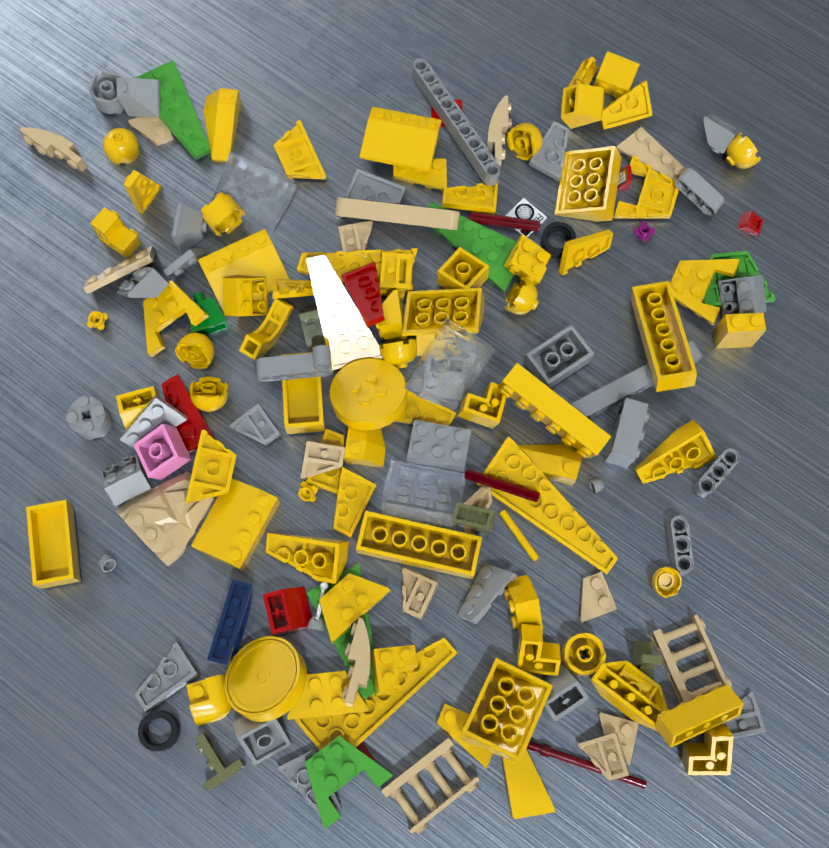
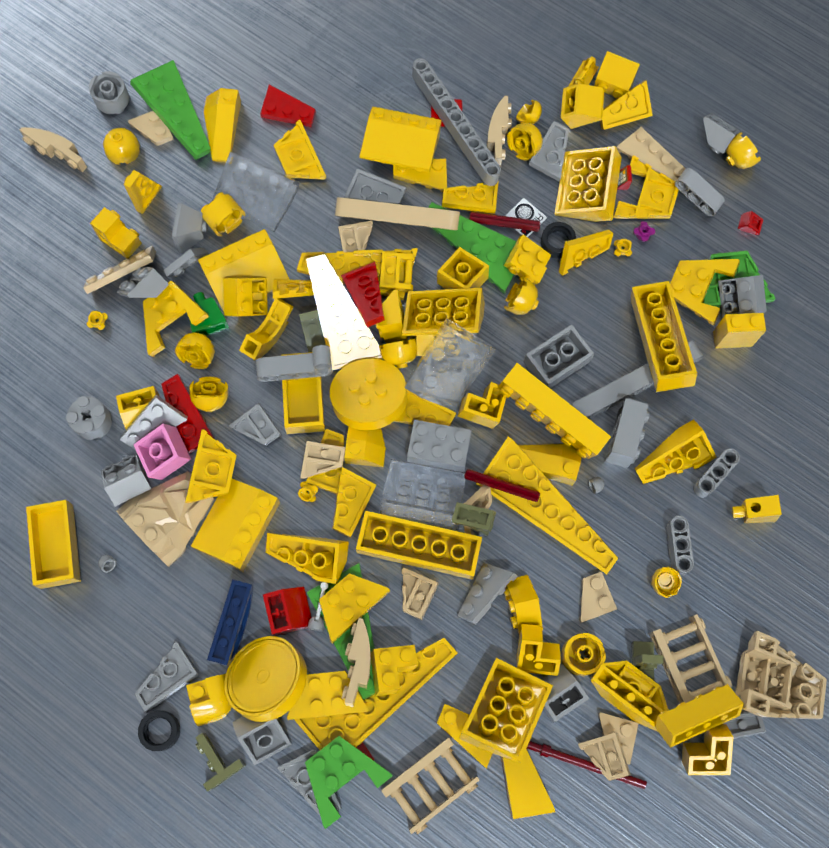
(139, 96): light grey slope -> none
(285, 108): none -> red wing
(519, 535): yellow bar -> none
(529, 113): none -> yellow hair
(623, 243): none -> yellow plate
(766, 509): none -> yellow torso
(777, 683): none -> tan wedge

